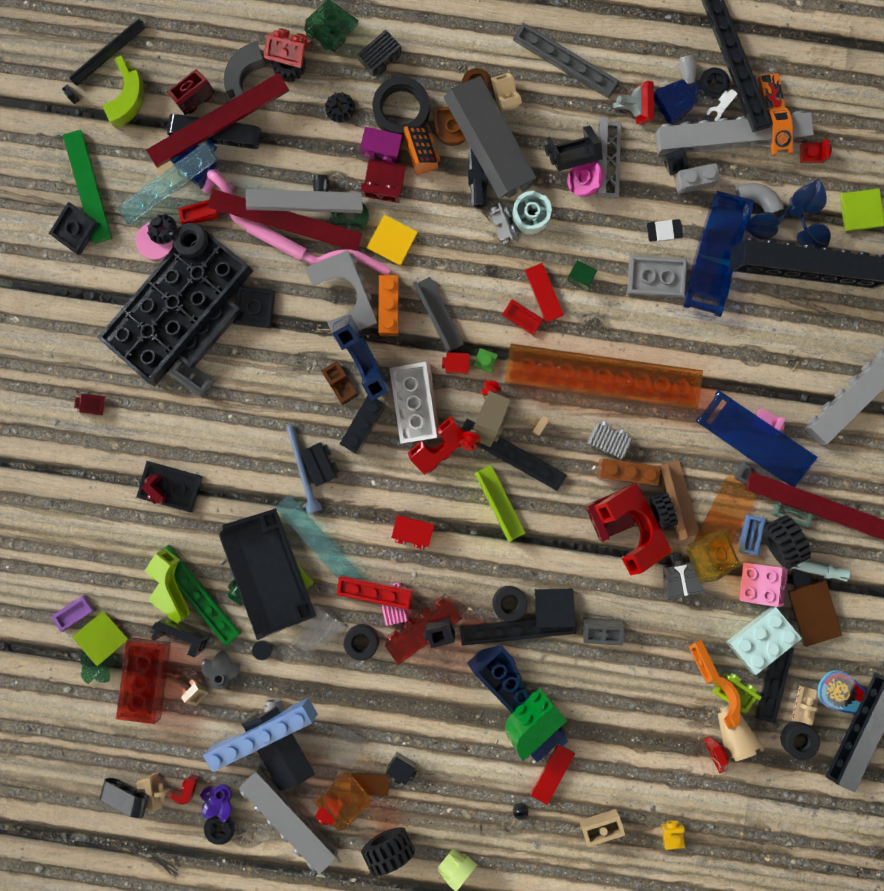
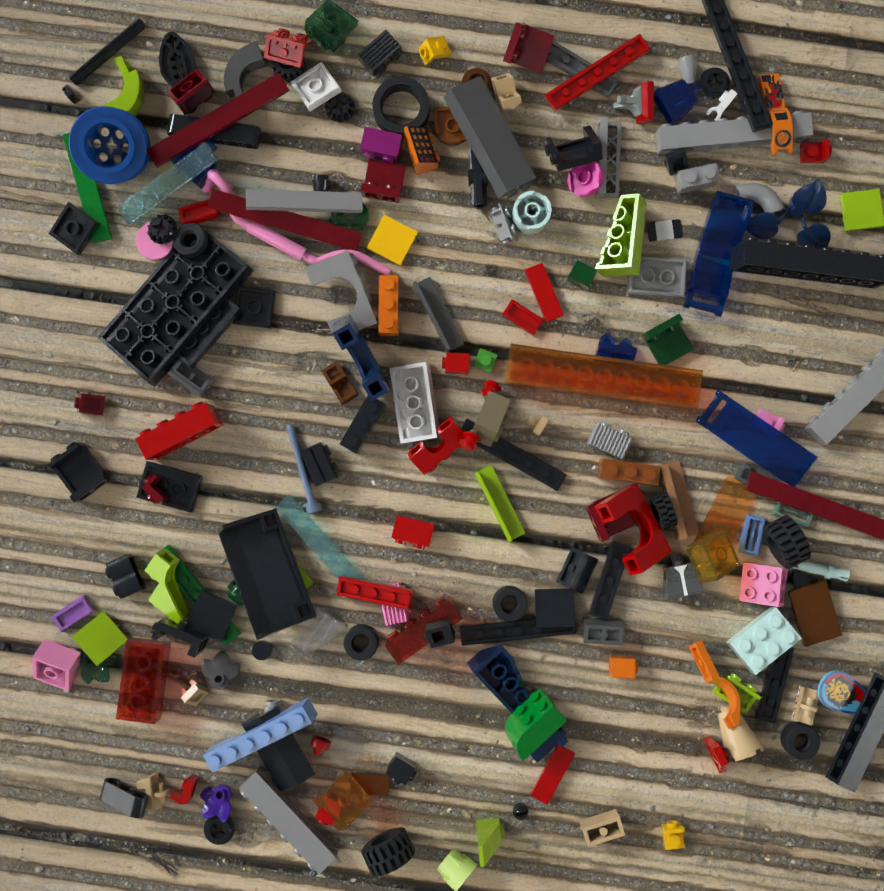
(56, 664): none -> bright pink slope
(79, 471): none -> black panel
(87, 157): none -> blue wheel
(124, 576): none -> black brick
(167, 57): none -> black piece
(179, 431): none -> red brick
(211, 615): none -> black tile
(315, 86): none -> white tile
(320, 743): none -> red tile
(434, 48): none -> yellow bracket
(489, 838): none -> lime wedge
(528, 47): none -> dark red bracket
(577, 570): none -> black panel
(597, 72): none -> red tile
(607, 348): none -> clear blue tile
(608, 580): none -> black plate
(622, 666): none -> orange brick
(625, 238): none -> lime wedge
(668, 341): none -> dark green bracket

